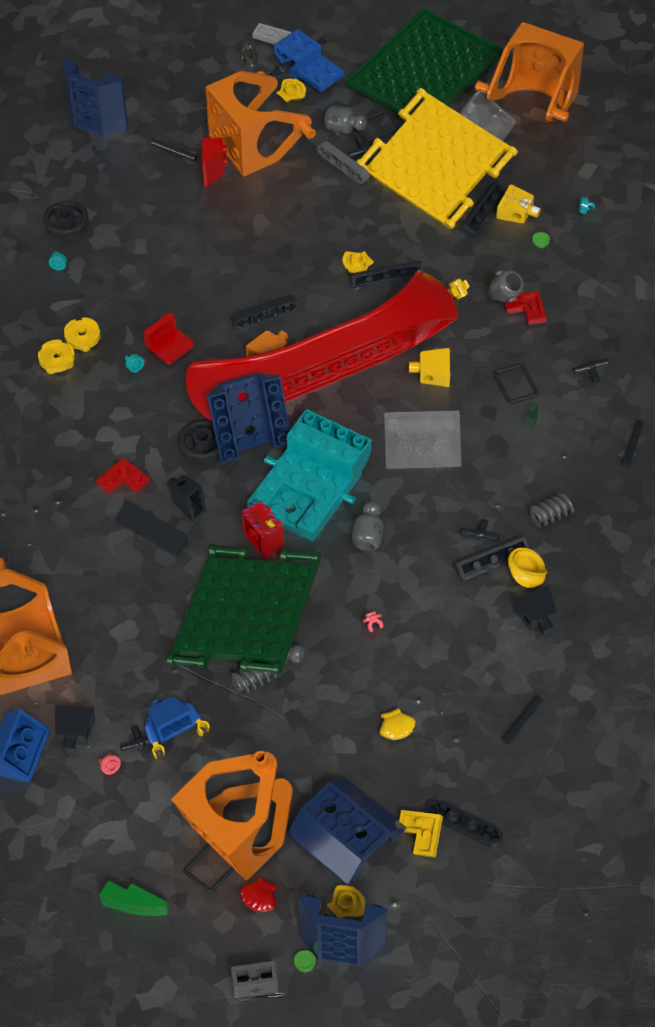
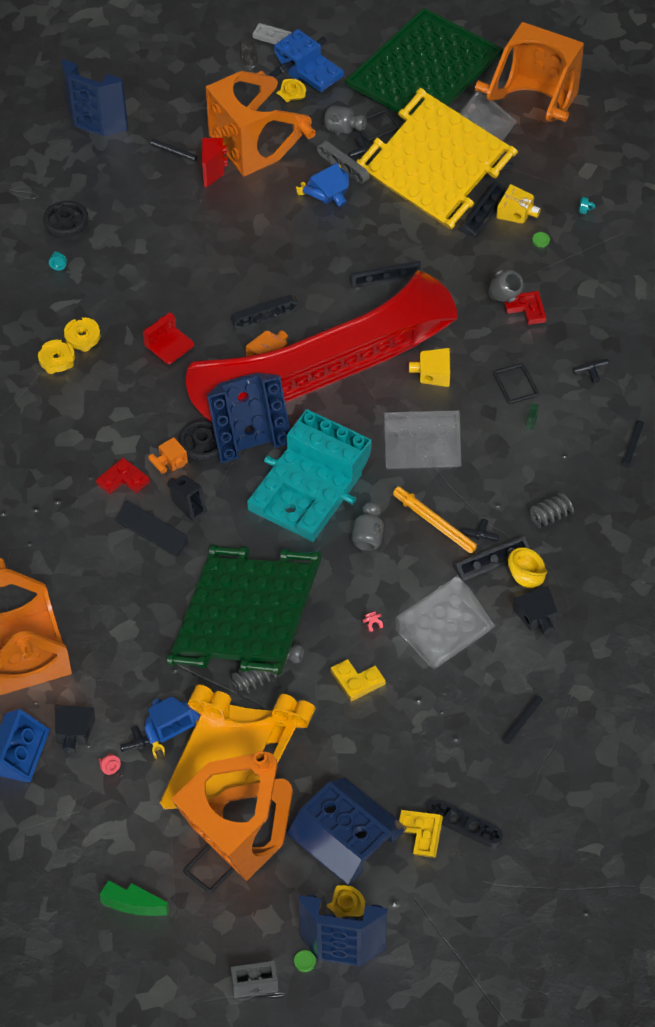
(134, 362): teal tile -> none
(170, 454): none -> orange brick
(233, 732): none -> light orange panel
(259, 895): red animal -> none
(262, 529): red brick -> none
(327, 185): none -> blue torso
(356, 261): yellow animal -> none
(356, 684): none -> yellow plate
(396, 725): yellow animal -> none
(434, 519): none -> light orange axle
(444, 622): none -> clear slope
(458, 288): yellow gear -> none

